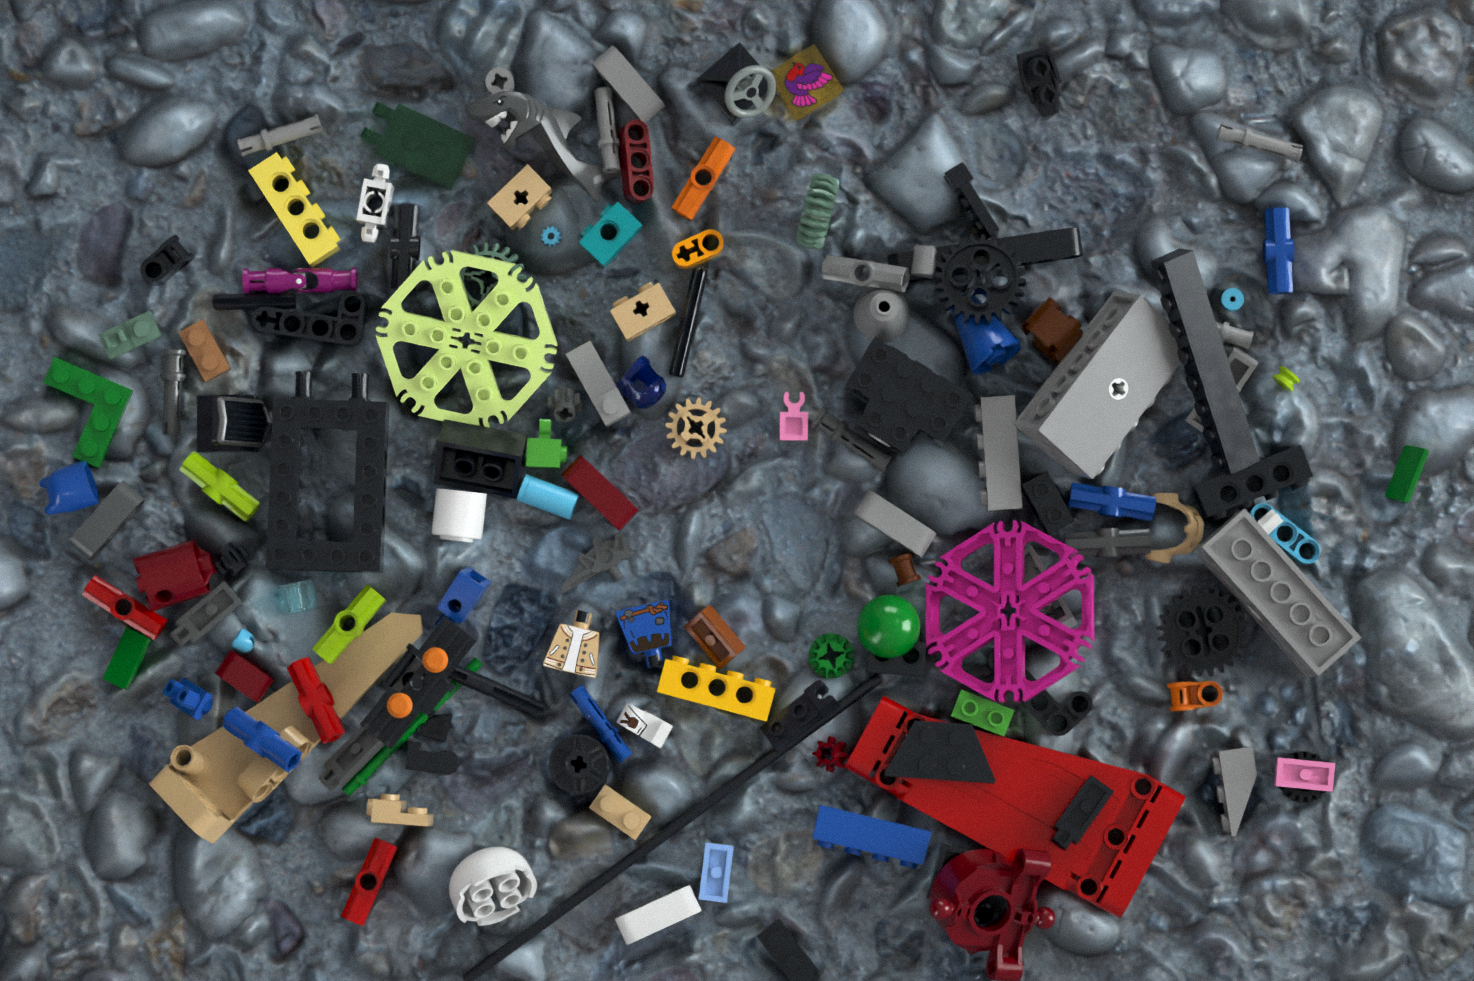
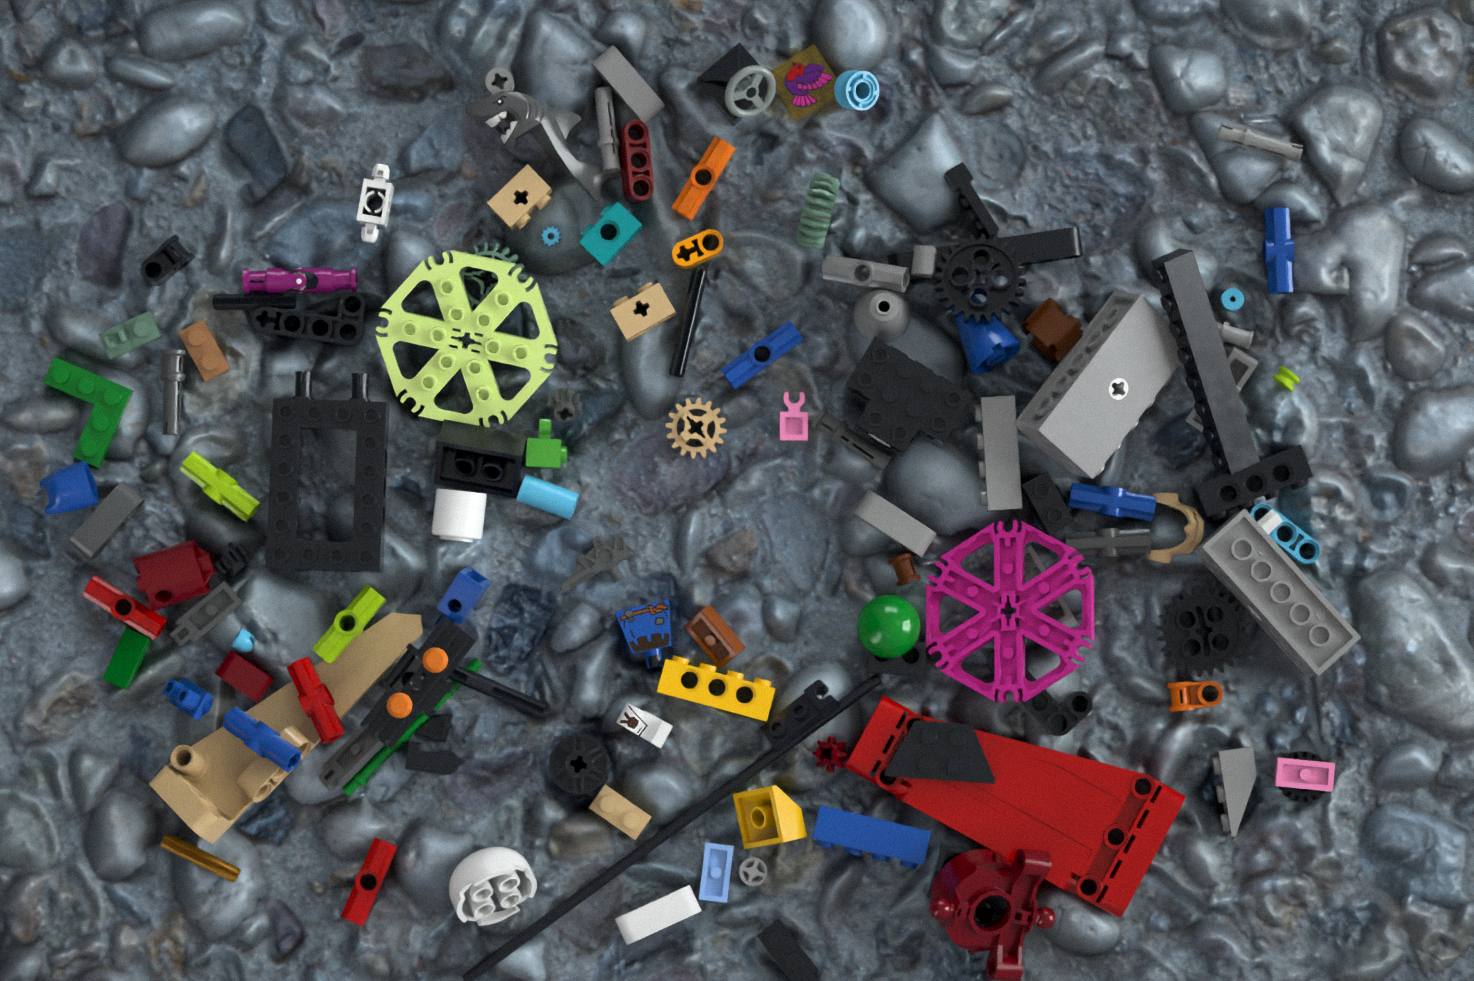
(200, 857): none -> pearl gold axle
(231, 423): black piece -> none
(266, 176): light yellow brick -> none
(279, 135): light grey pin -> none
(296, 597): clear light blue brick -> none
(393, 811): tan plate -> none
(404, 243): black piece -> none
(420, 144): clear green tile -> none
(575, 647): torso -> none
(598, 384): light grey slope -> none
(599, 492): dark red beam -> none
(607, 733): blue pin -> none
(642, 384): clear blue helmet -> none
(753, 871): none -> light grey wheel
(768, 817): none -> yellow slope
(776, 343): none -> blue piece
(837, 643): green gear -> none
(846, 90): none -> medium azure wheel
(981, 713): bright green brick -> none
(1040, 79): black connector -> none
(1080, 812): black hinge -> none
(1406, 474): green slope -> none

